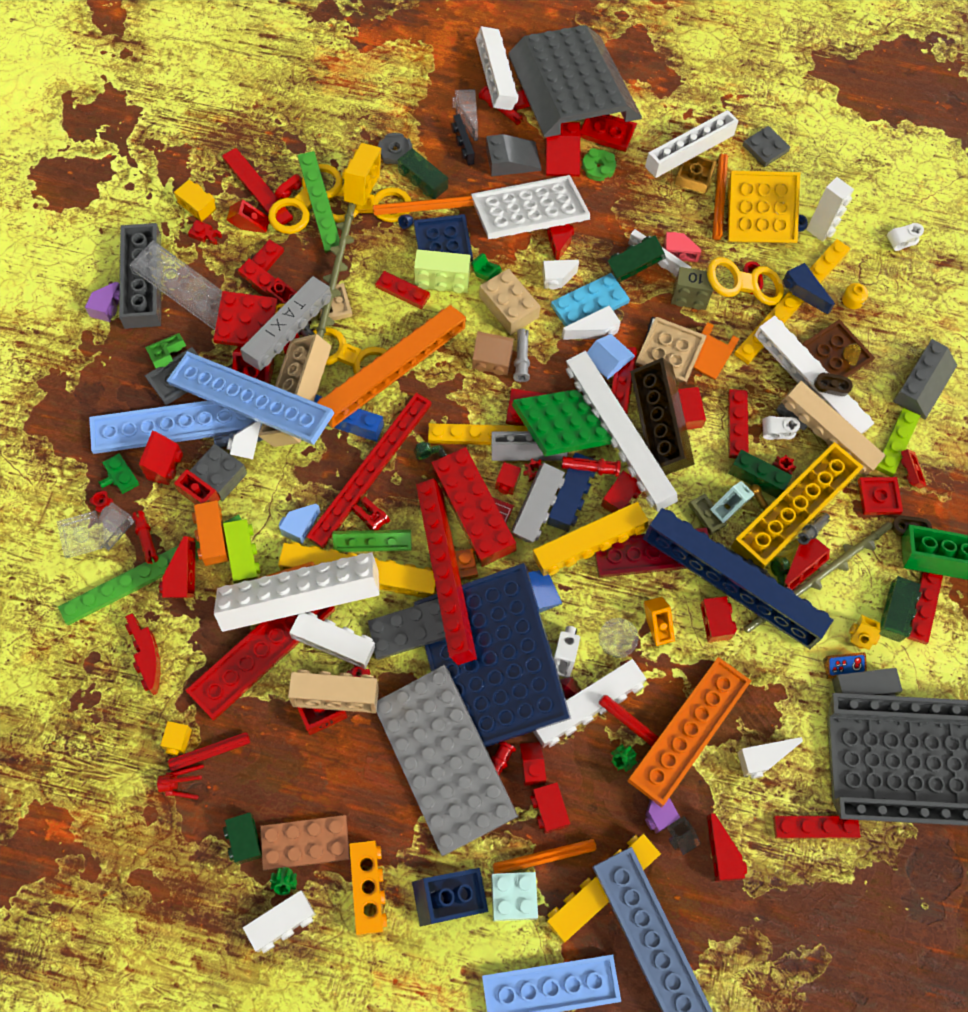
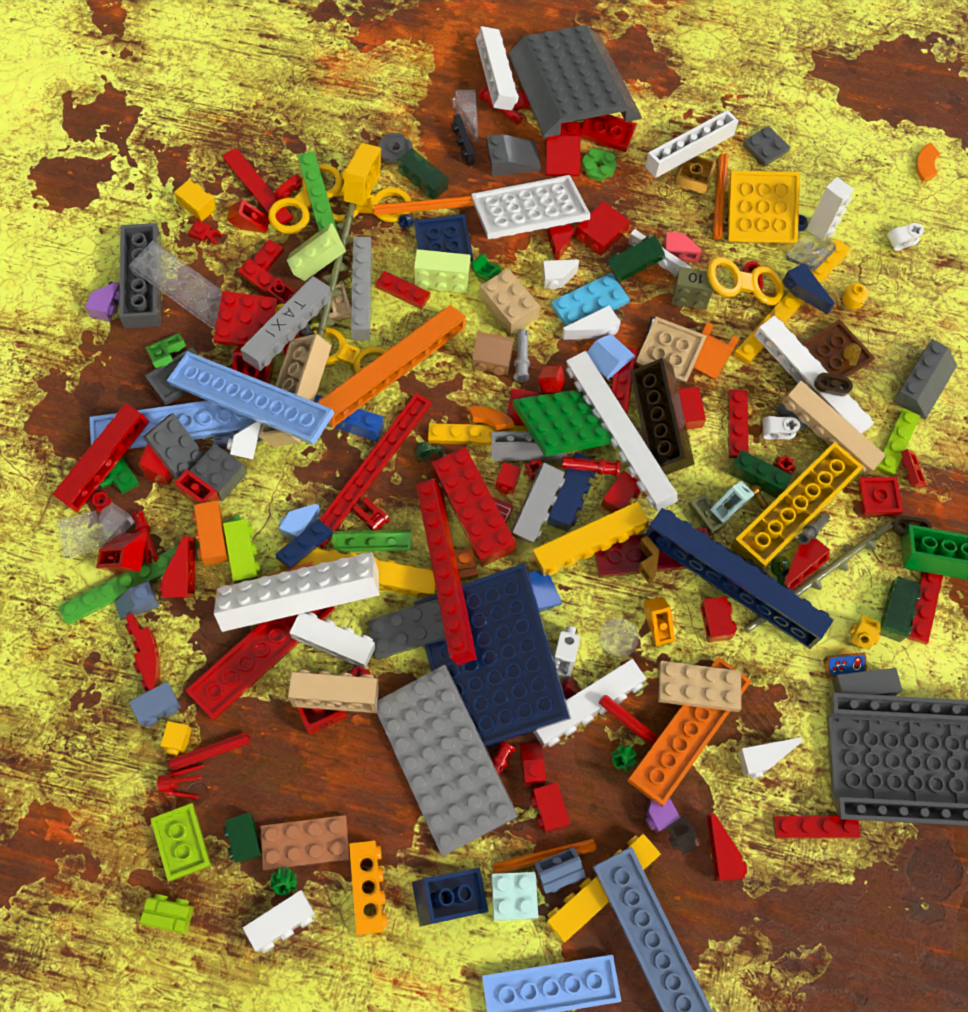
(101, 457): none -> red brick
(122, 553): none -> red slope
(137, 600): none -> sand blue slope
(155, 705): none -> sand blue brick
(166, 914): none -> lime brick
(173, 445): none -> dark grey plate
(180, 842): none -> lime plate
(304, 544): none -> dark blue plate
(316, 253): none -> yellowish green slope
(361, 288): none -> light grey brick
(491, 417): none -> orange tile
(551, 379): none -> red brick
(560, 870): none -> sand blue brick
(602, 229): none -> red brick
(649, 566): none -> pearl gold slope
(699, 686): none -> tan plate
(810, 251): none -> clear plate
(926, 162): none -> orange tile

